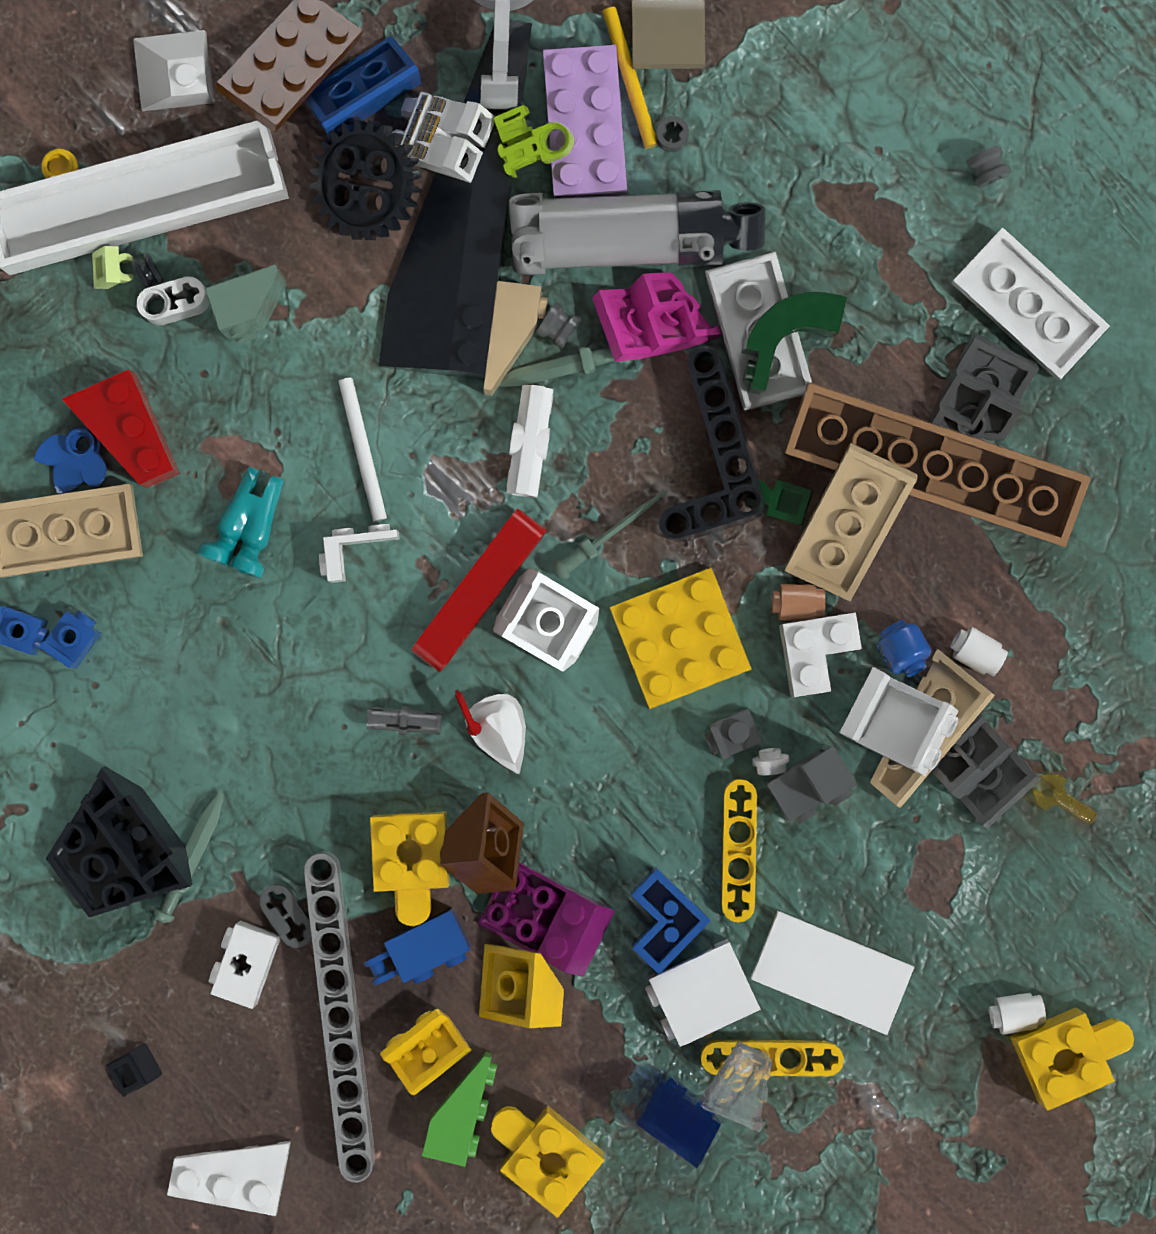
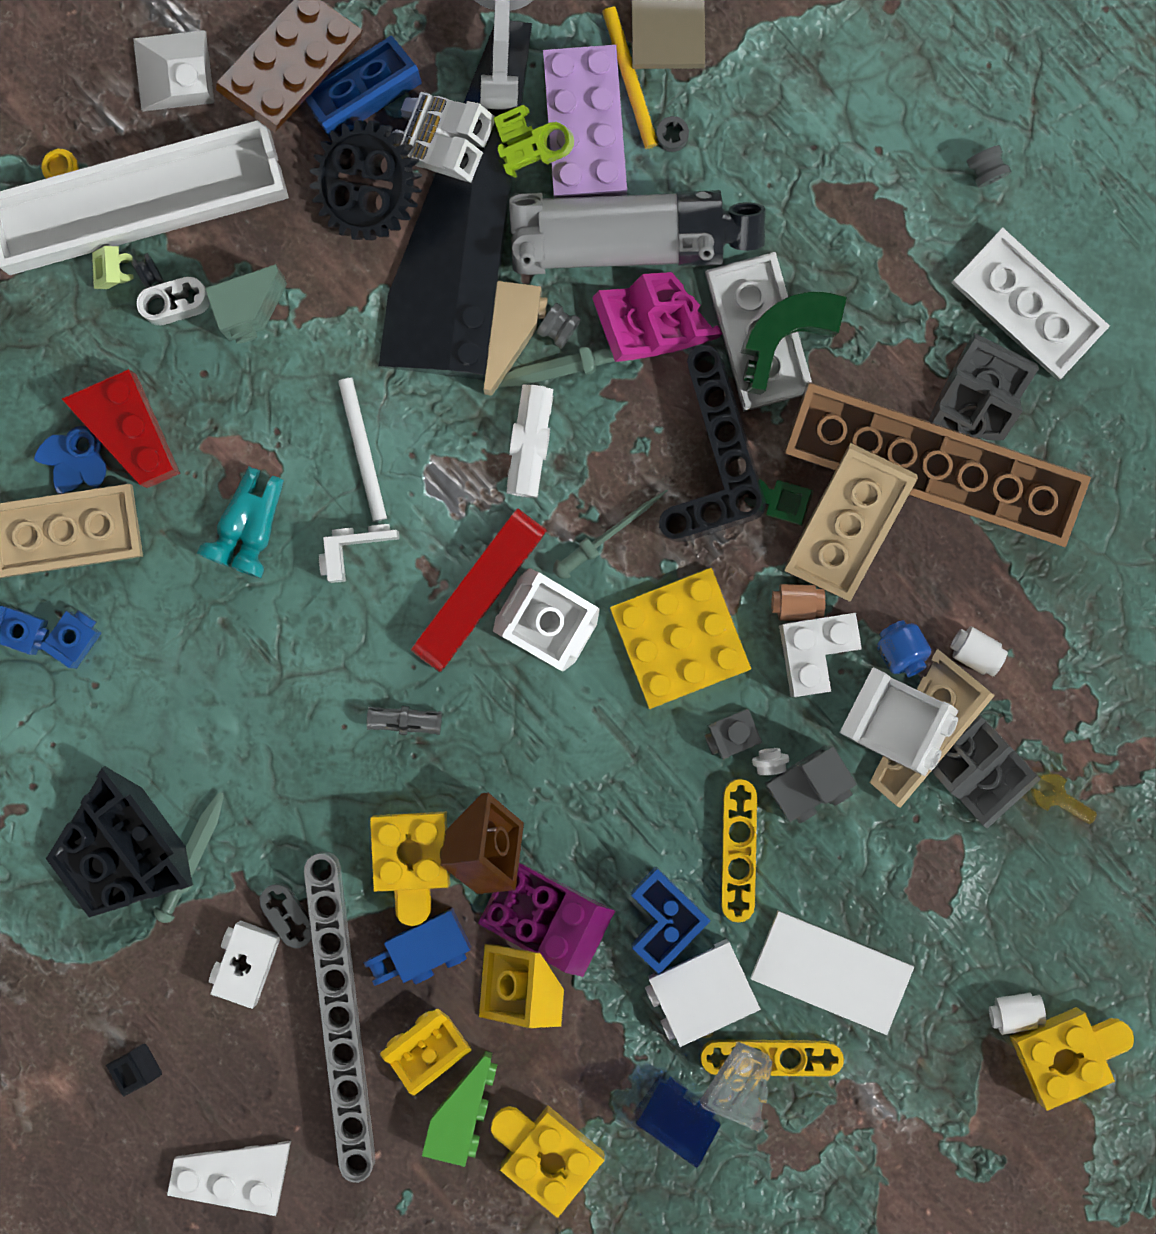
(497, 727): white piece -> none

